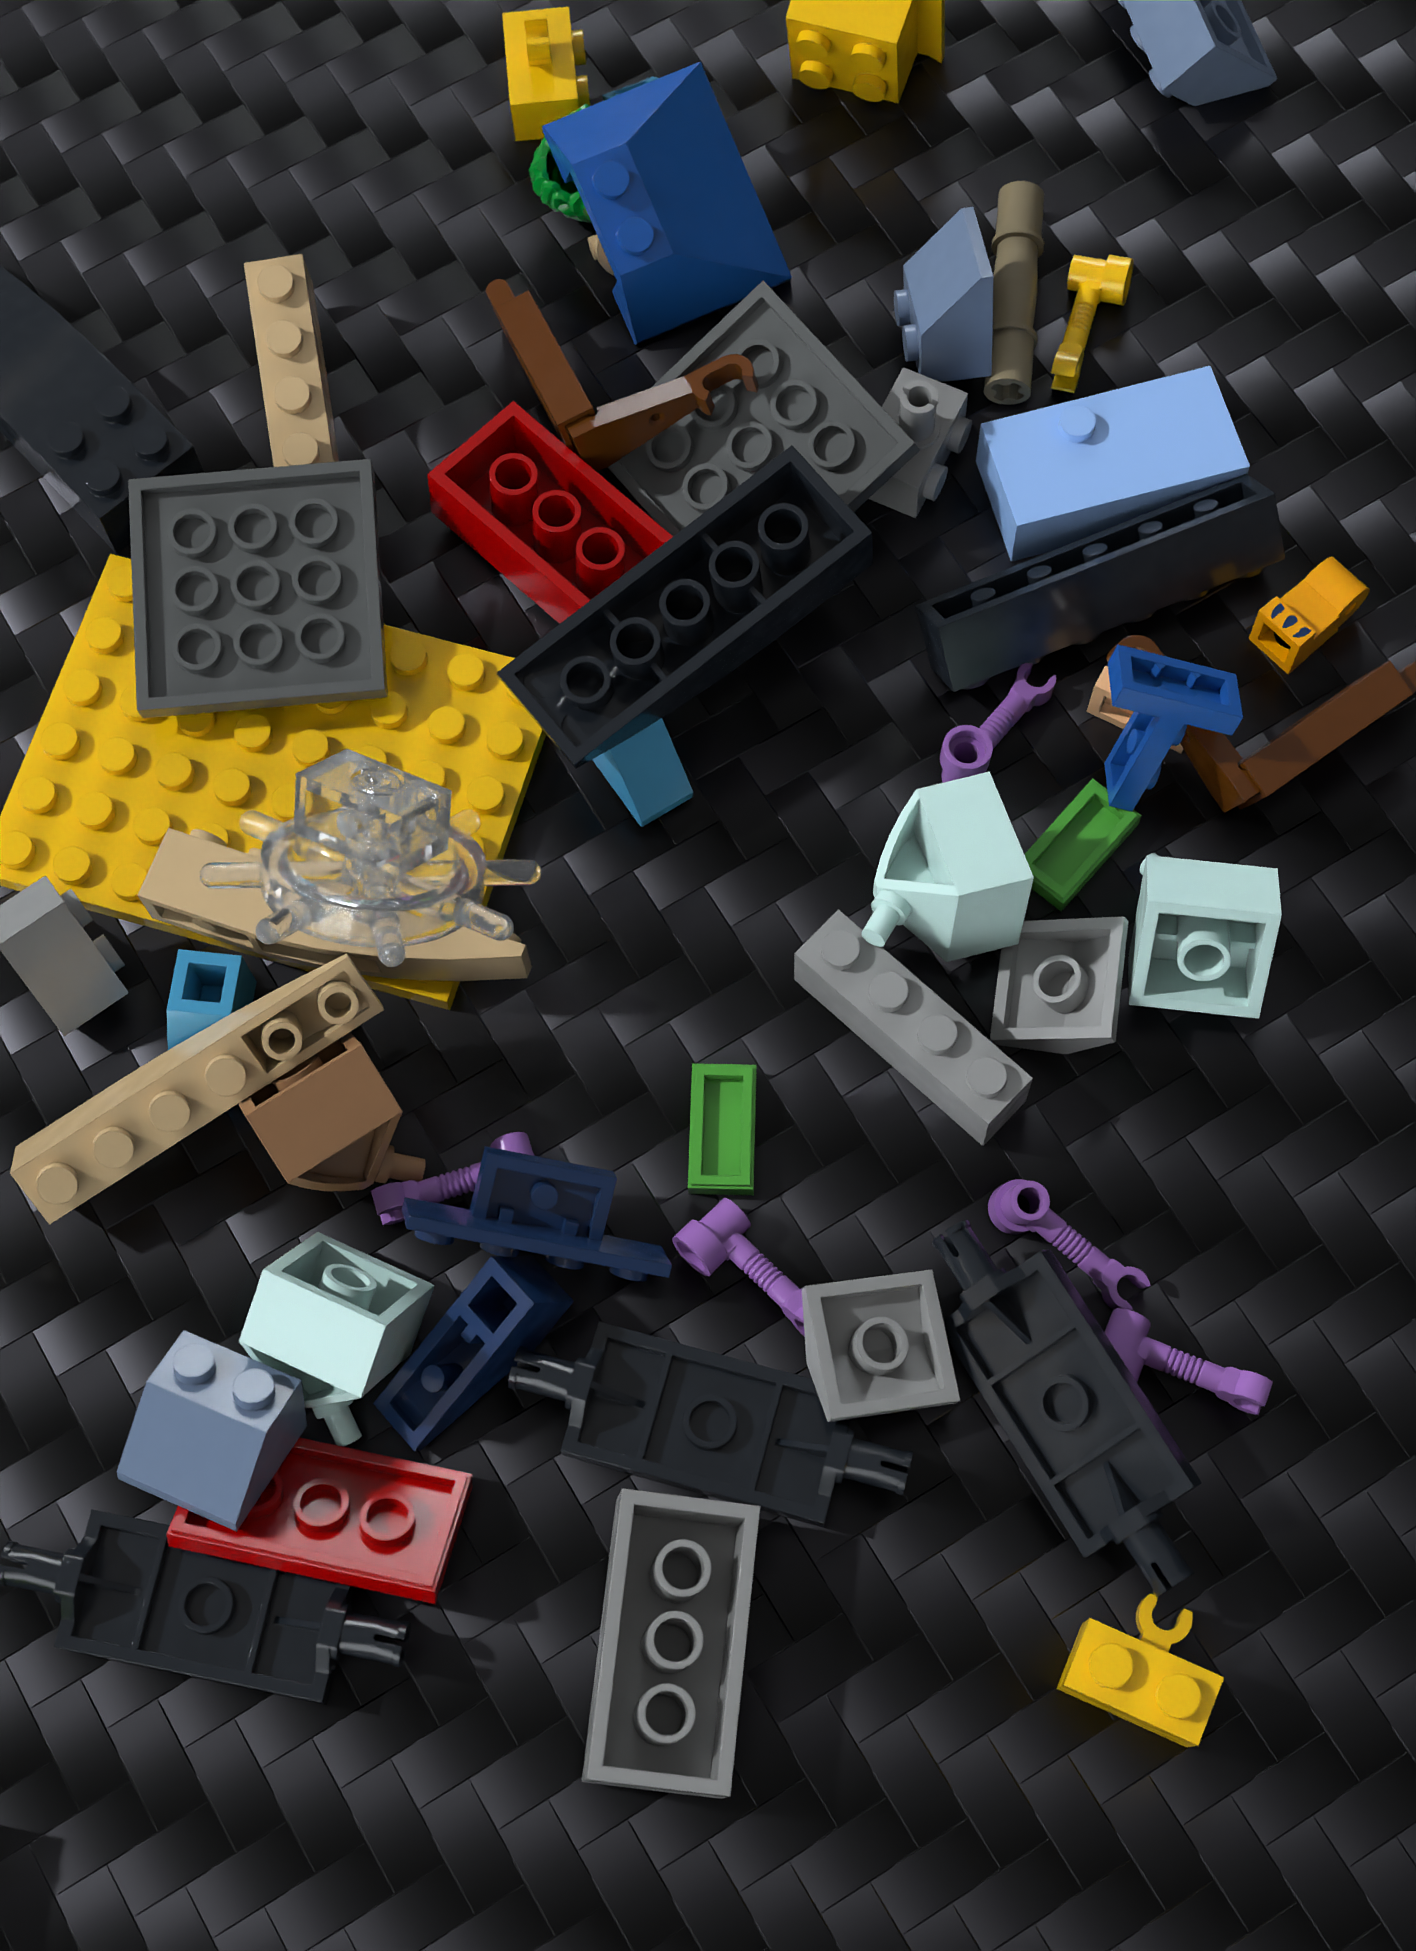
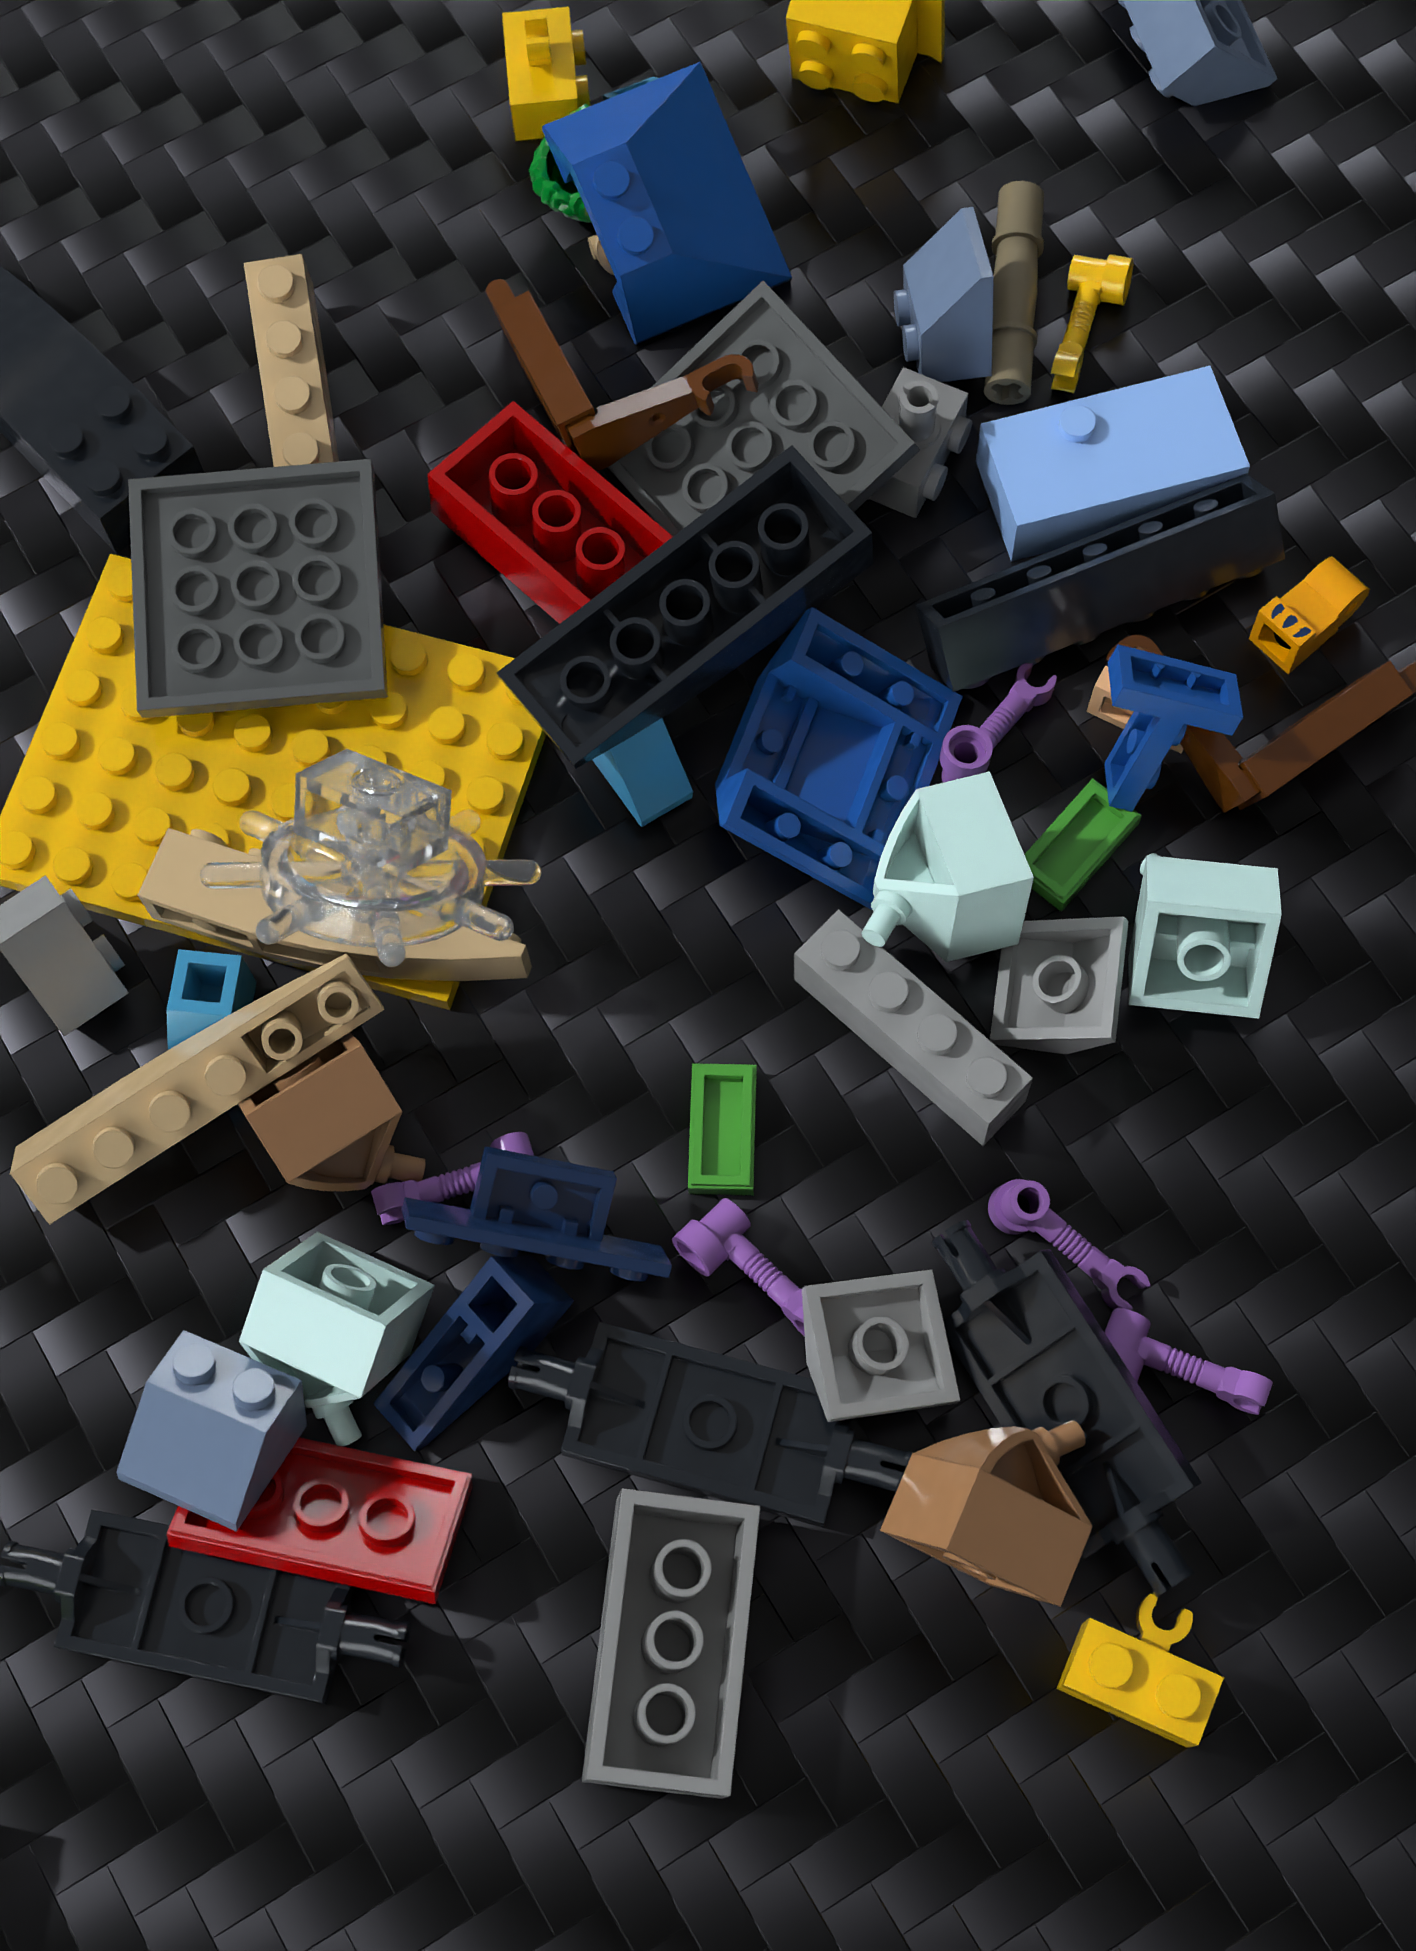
(832, 753): none -> blue slope
(996, 1508): none -> medium nougat piece

